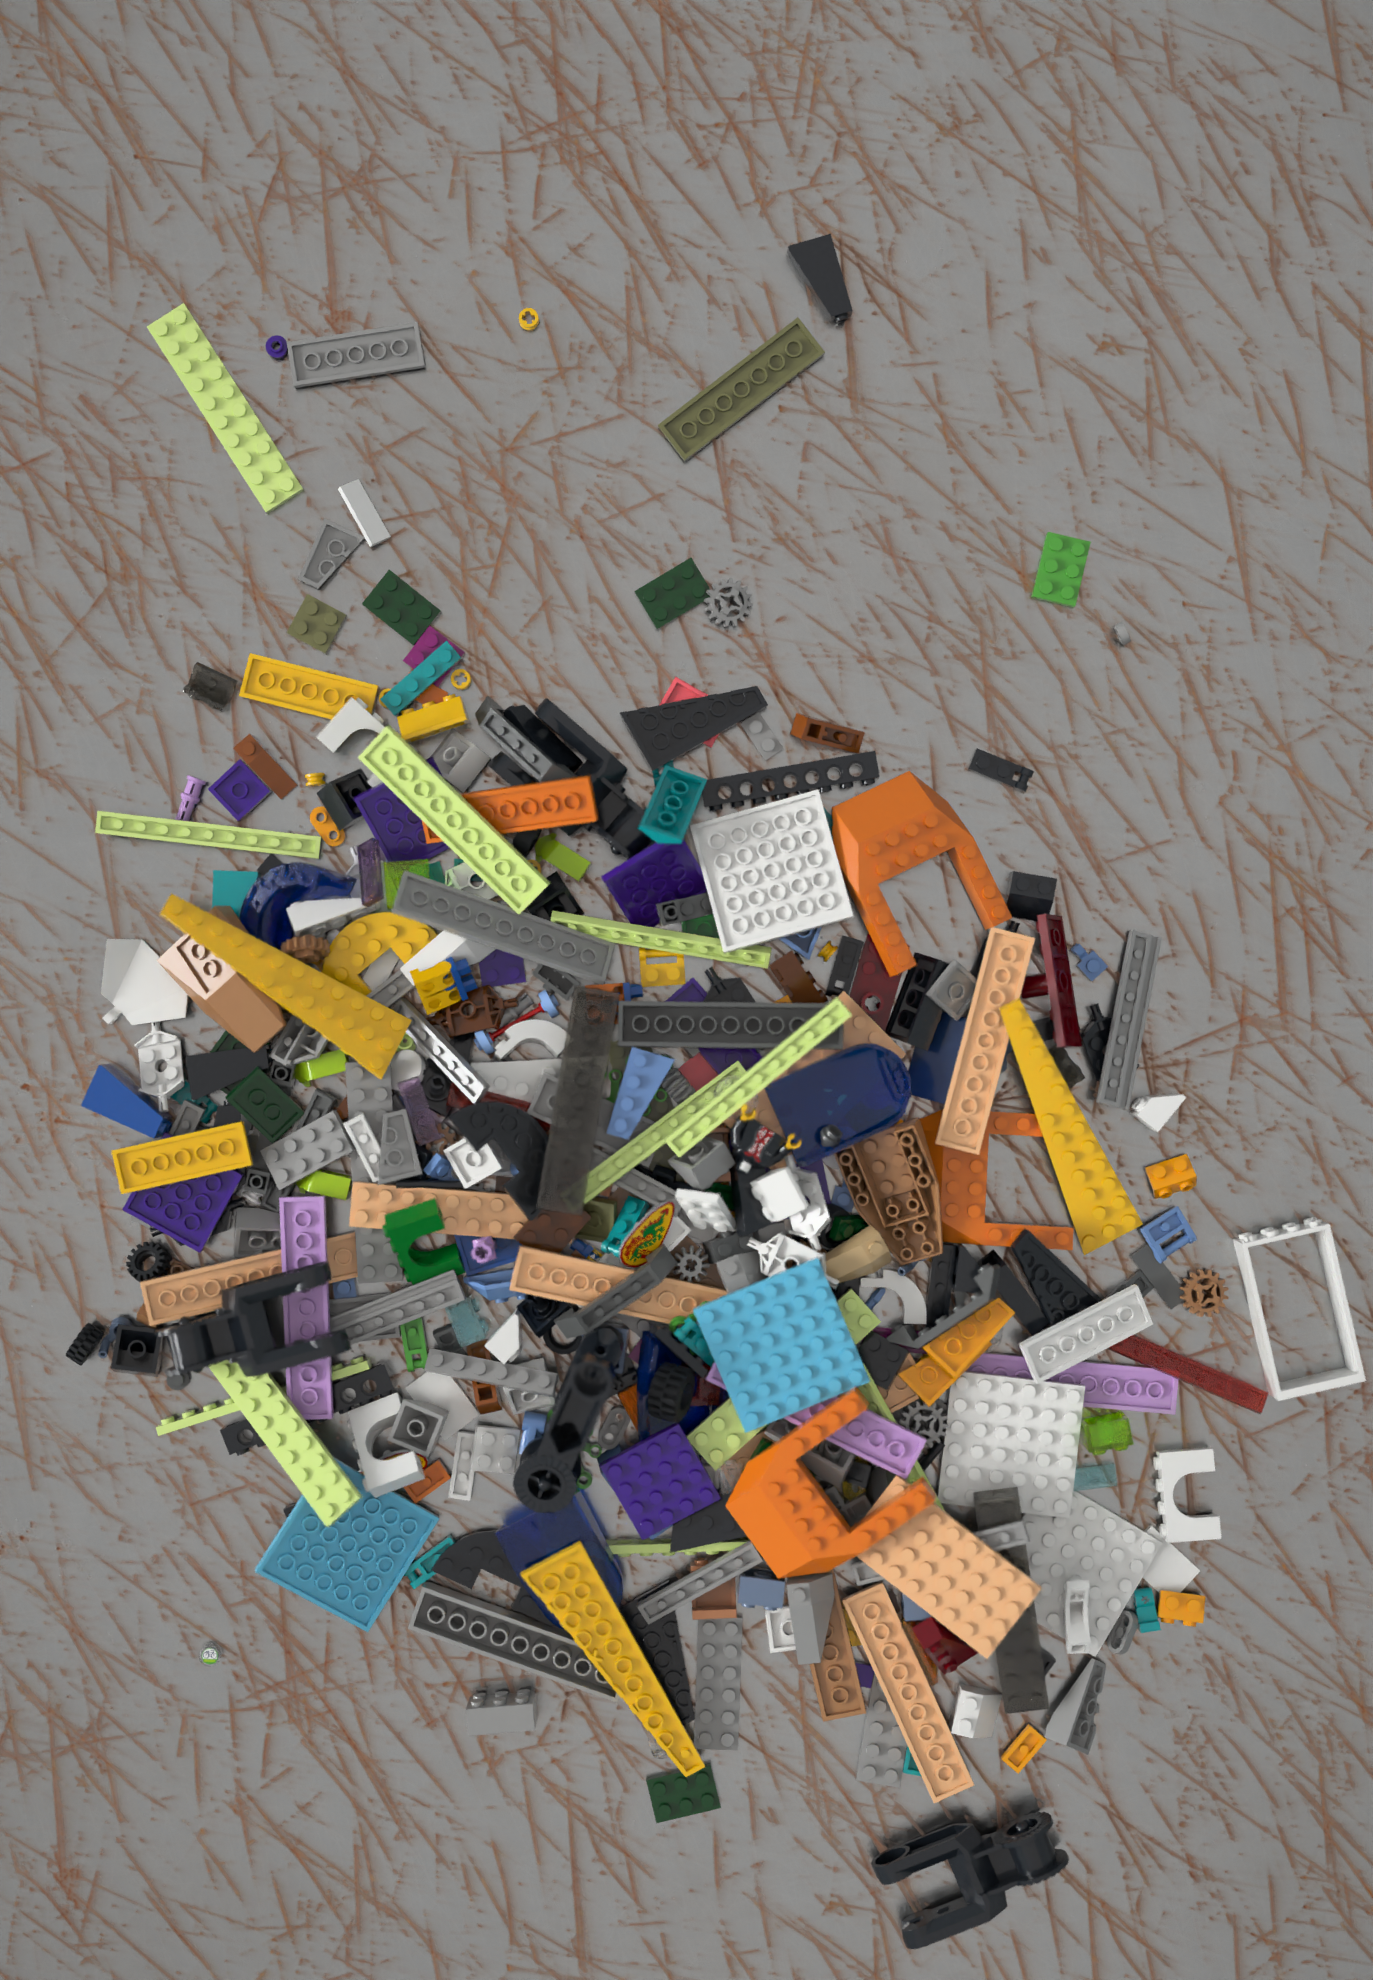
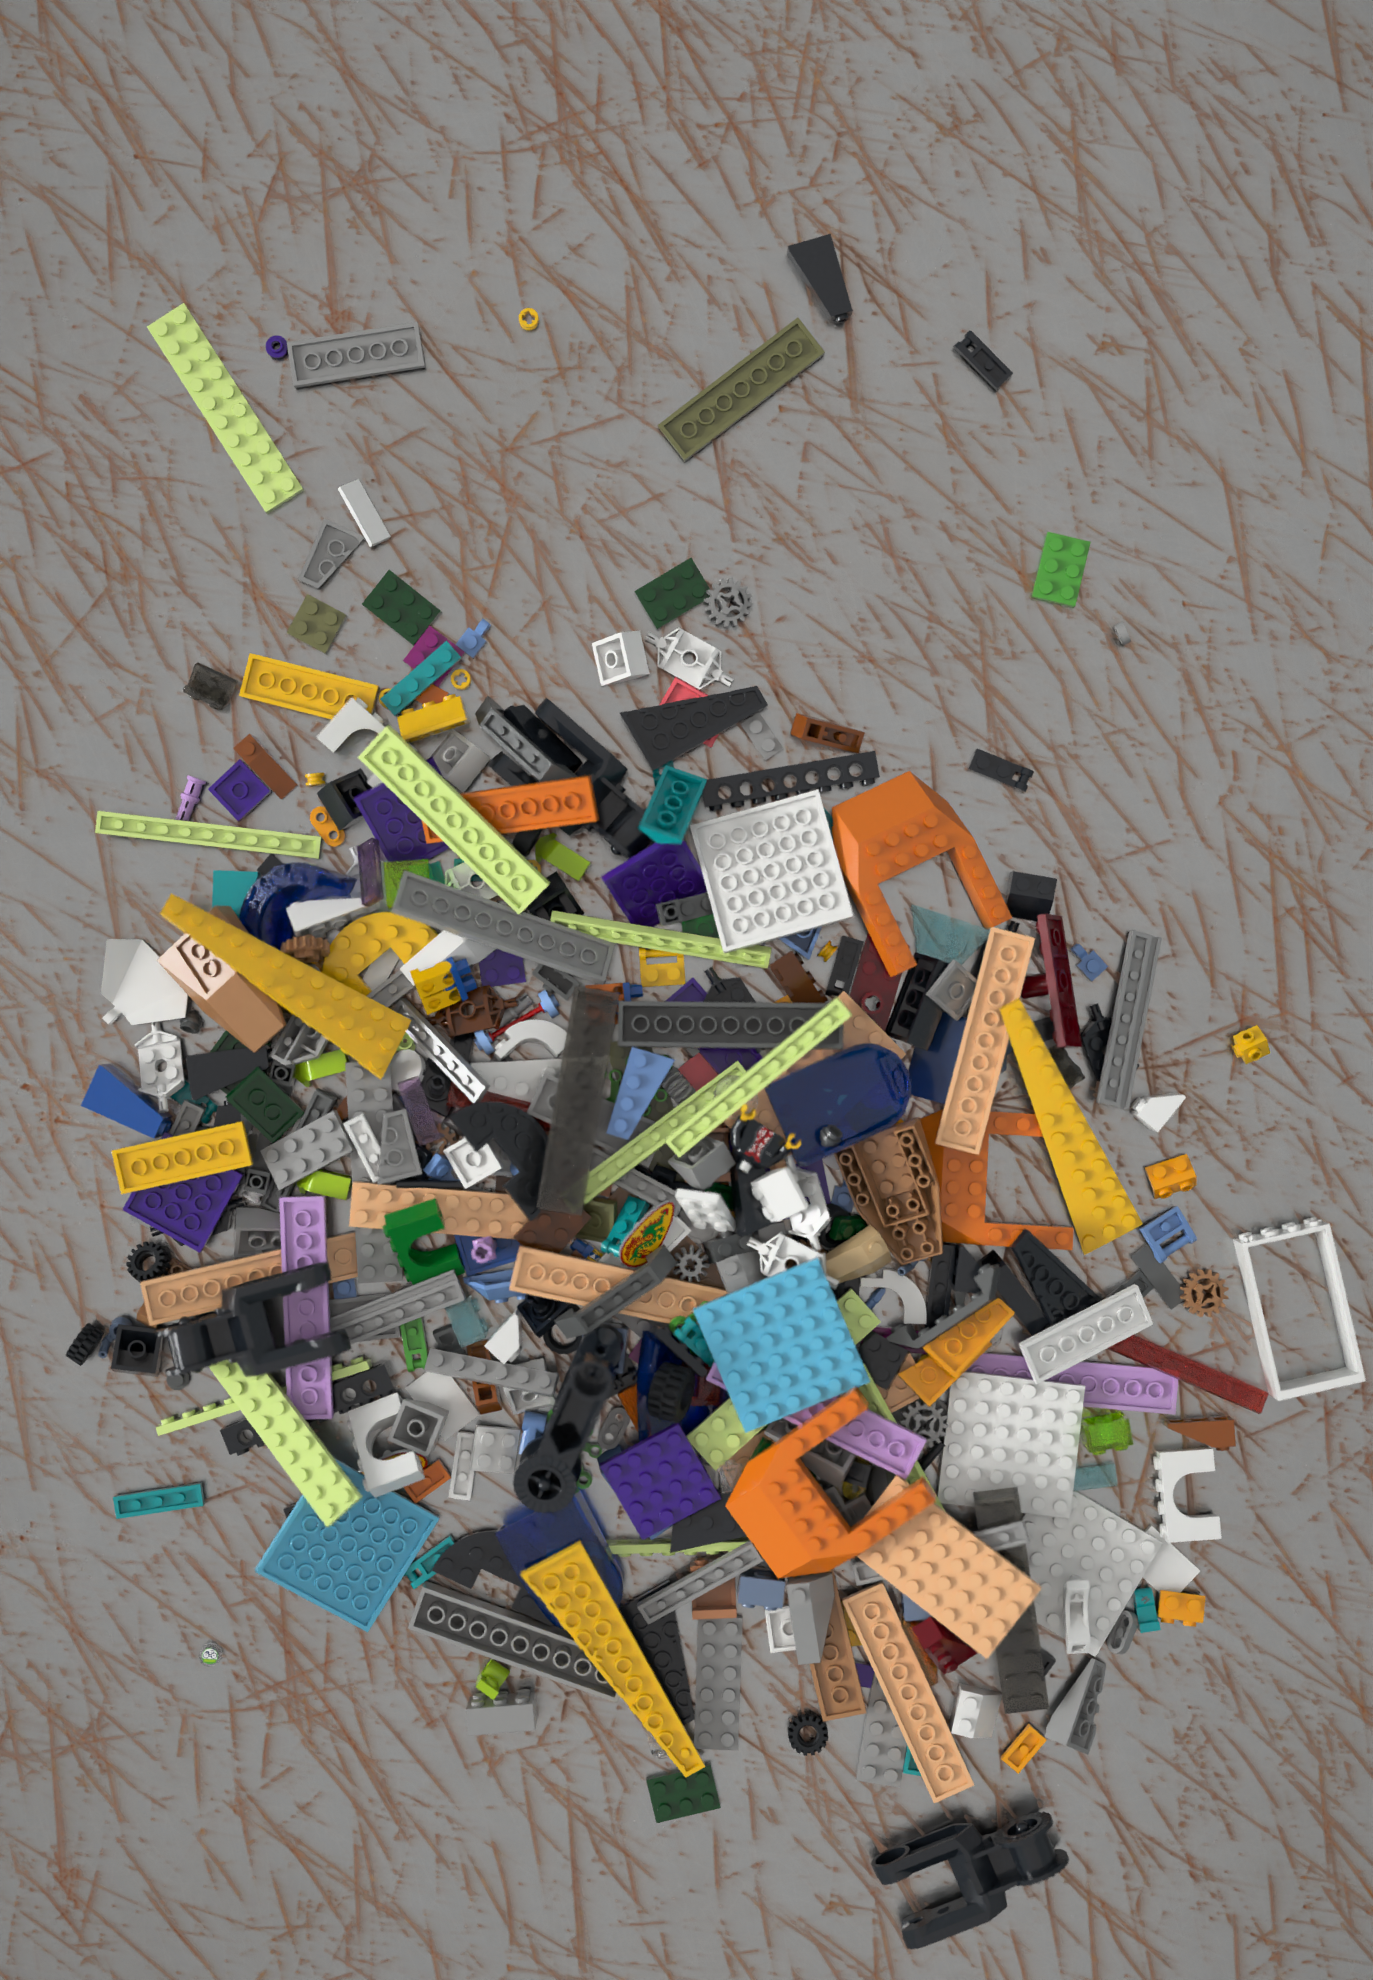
(159, 1500): none -> teal plate
(191, 1023): none -> dark grey plate
(472, 641): none -> medium blue plate
(492, 1678): none -> lime plate
(620, 658): none -> white slope
(698, 674): none -> white plate
(807, 1746): none -> black tyre
(946, 936): none -> clear light blue wing
(983, 360): none -> black plate
(1212, 1431): none -> dark orange slope
(1250, 1045): none -> yellow brick

